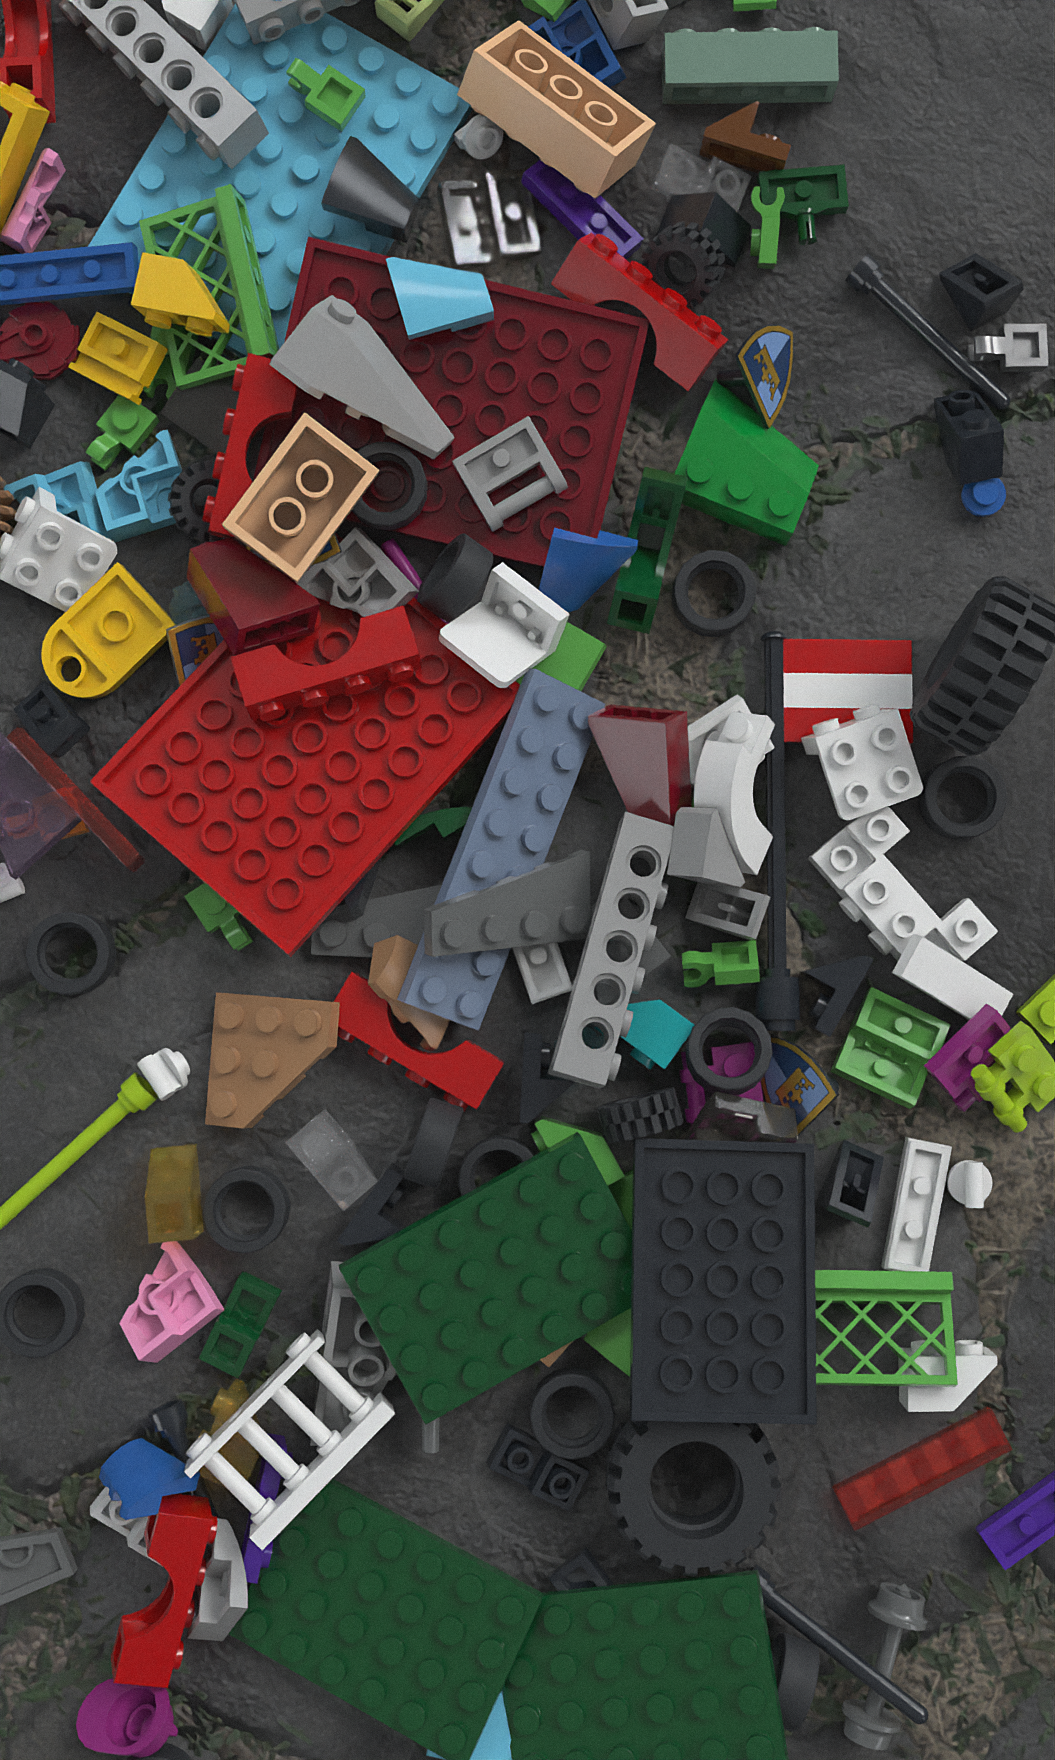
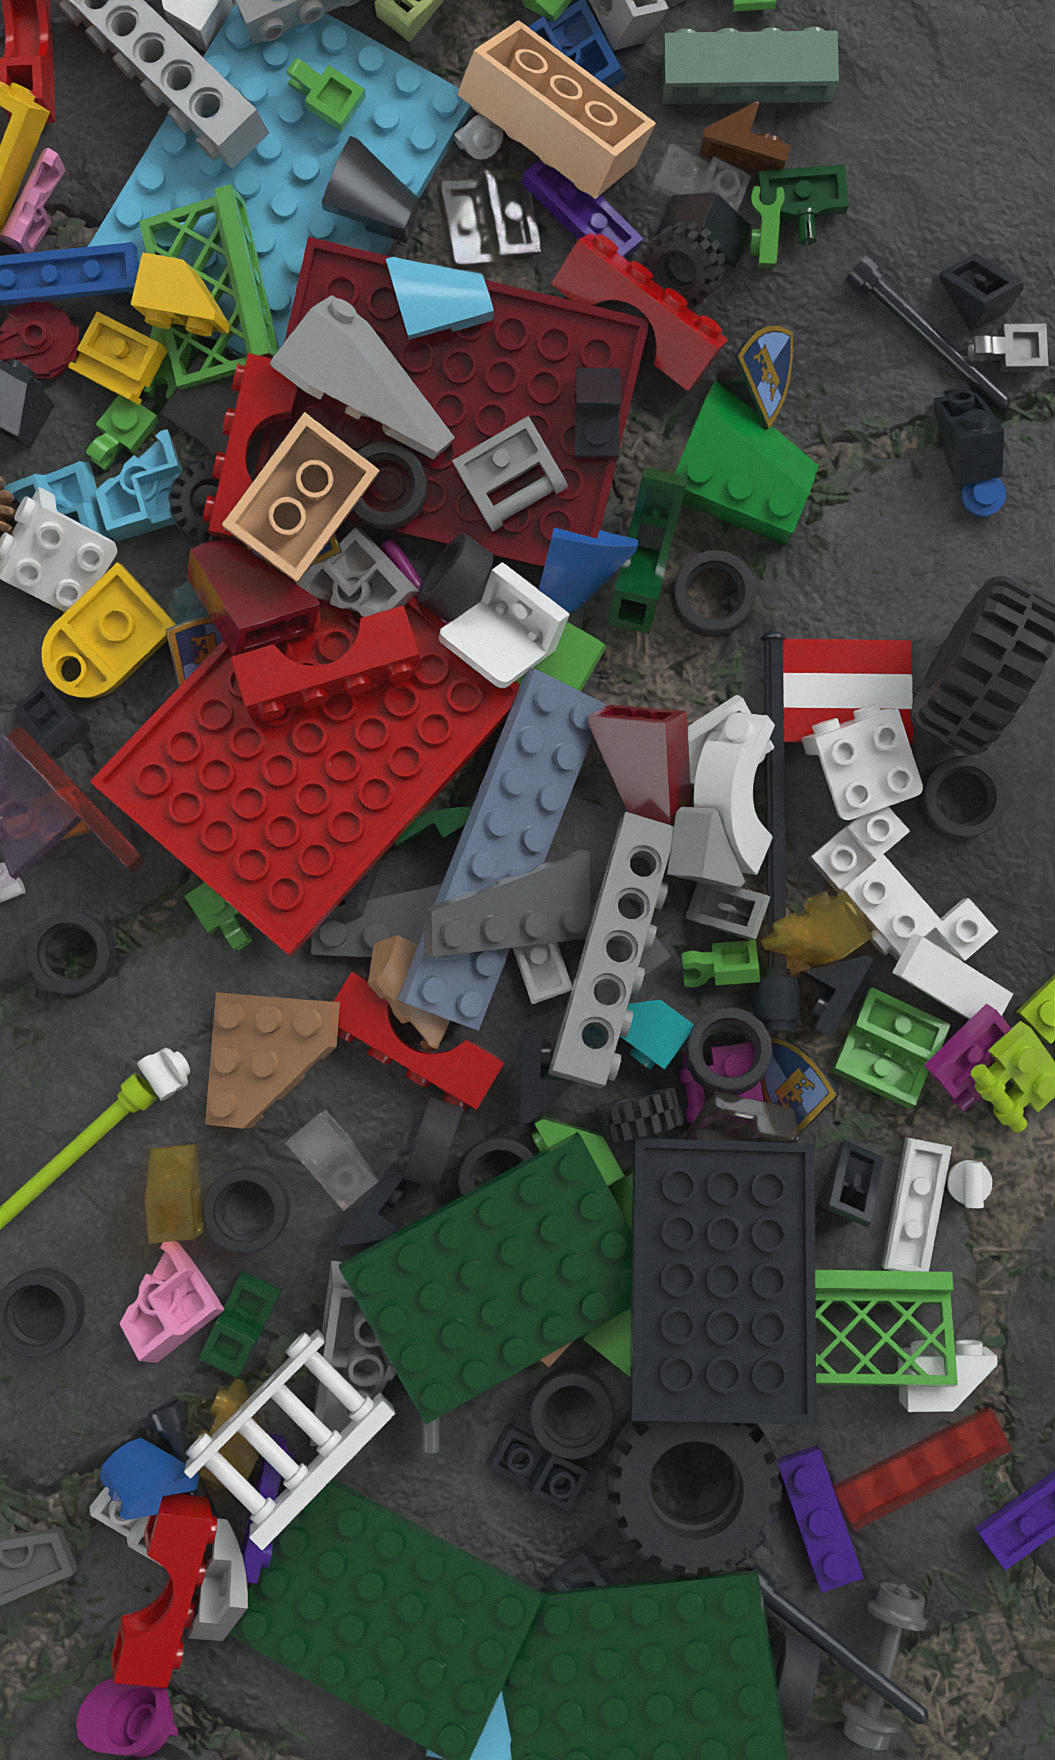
(597, 412): none -> black slope
(819, 1518): none -> dark purple plate
(822, 932): none -> clear yellow slope

